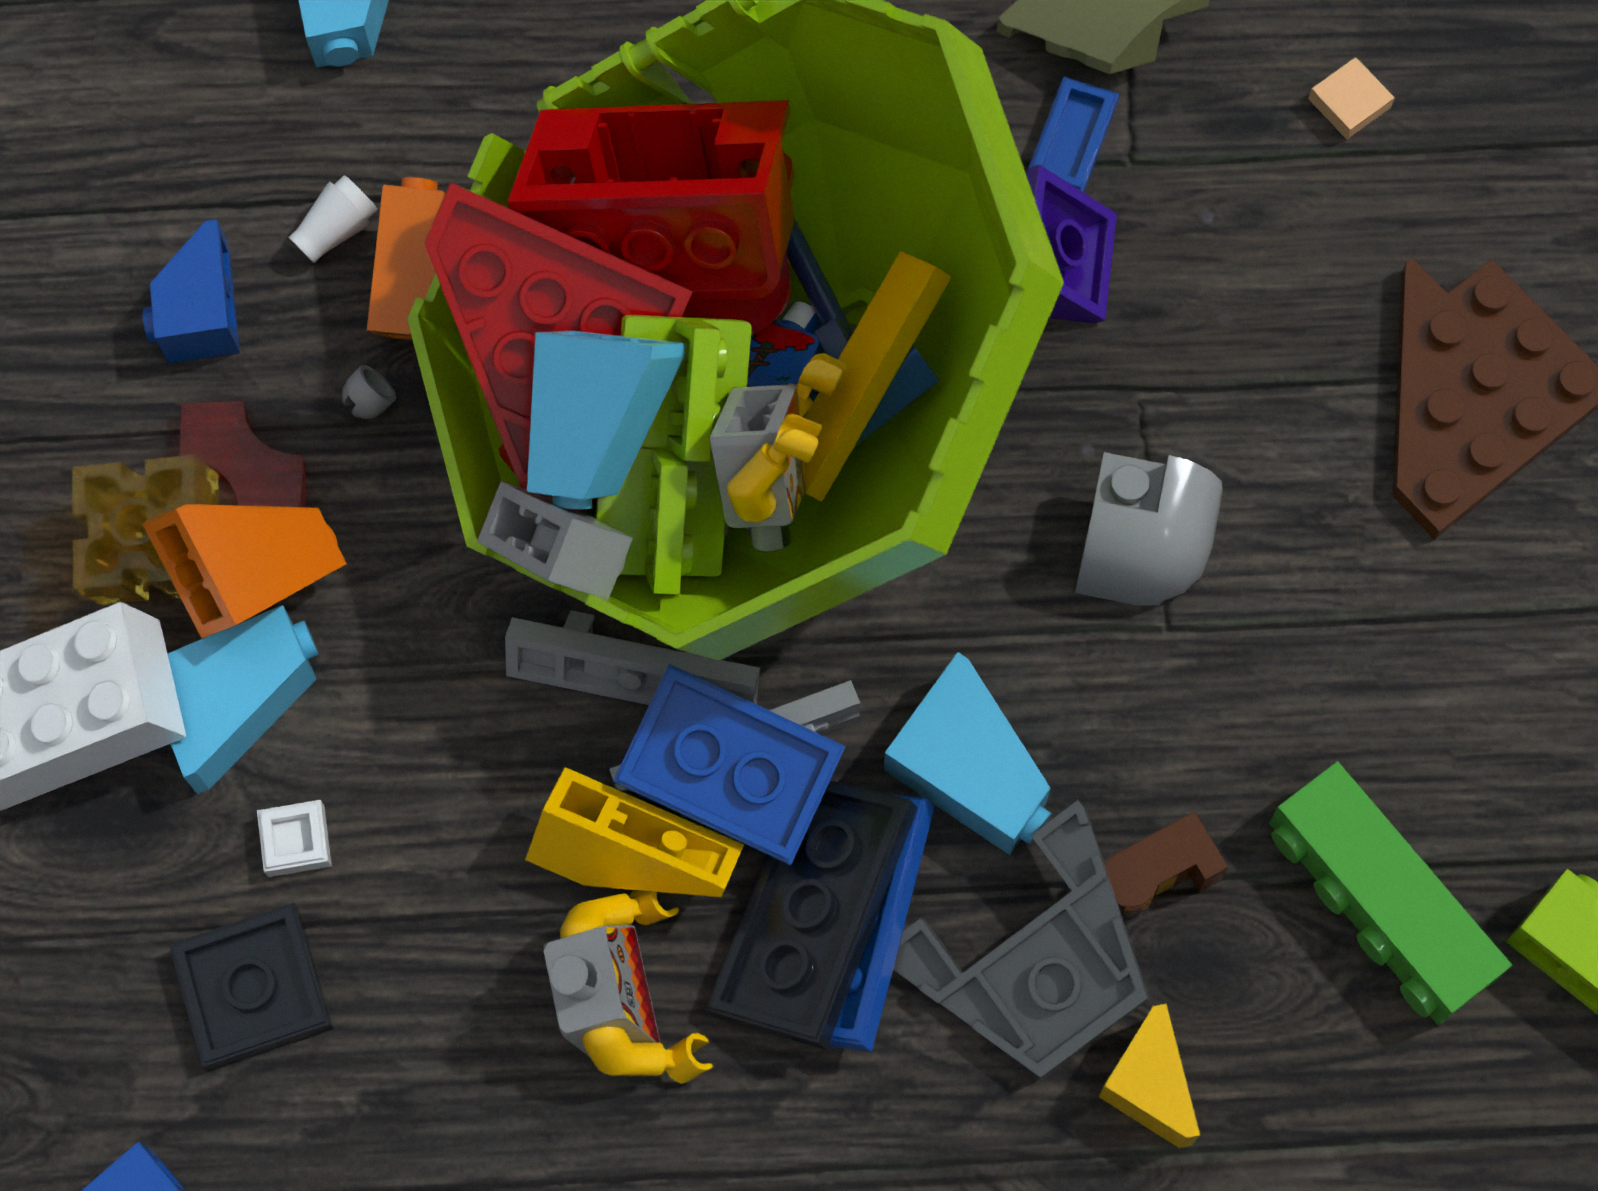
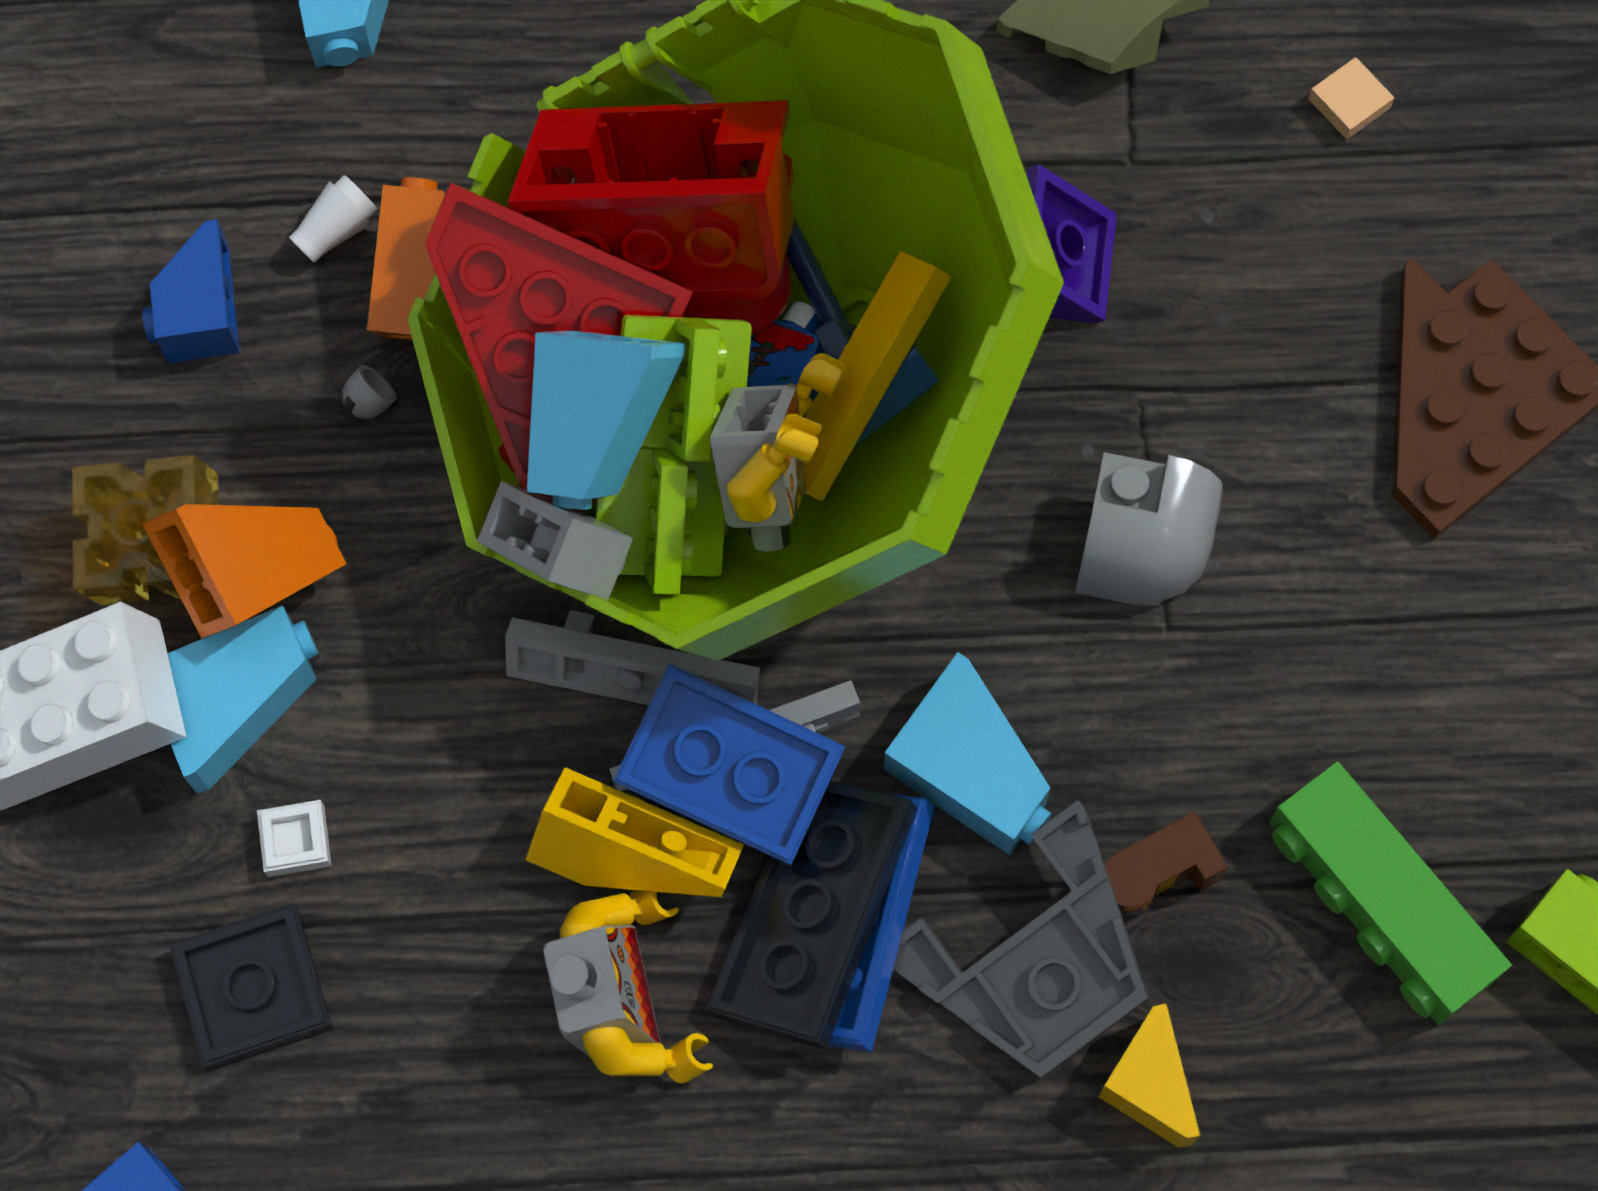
(224, 441): clear red tile -> none
(1075, 131): blue tile -> none

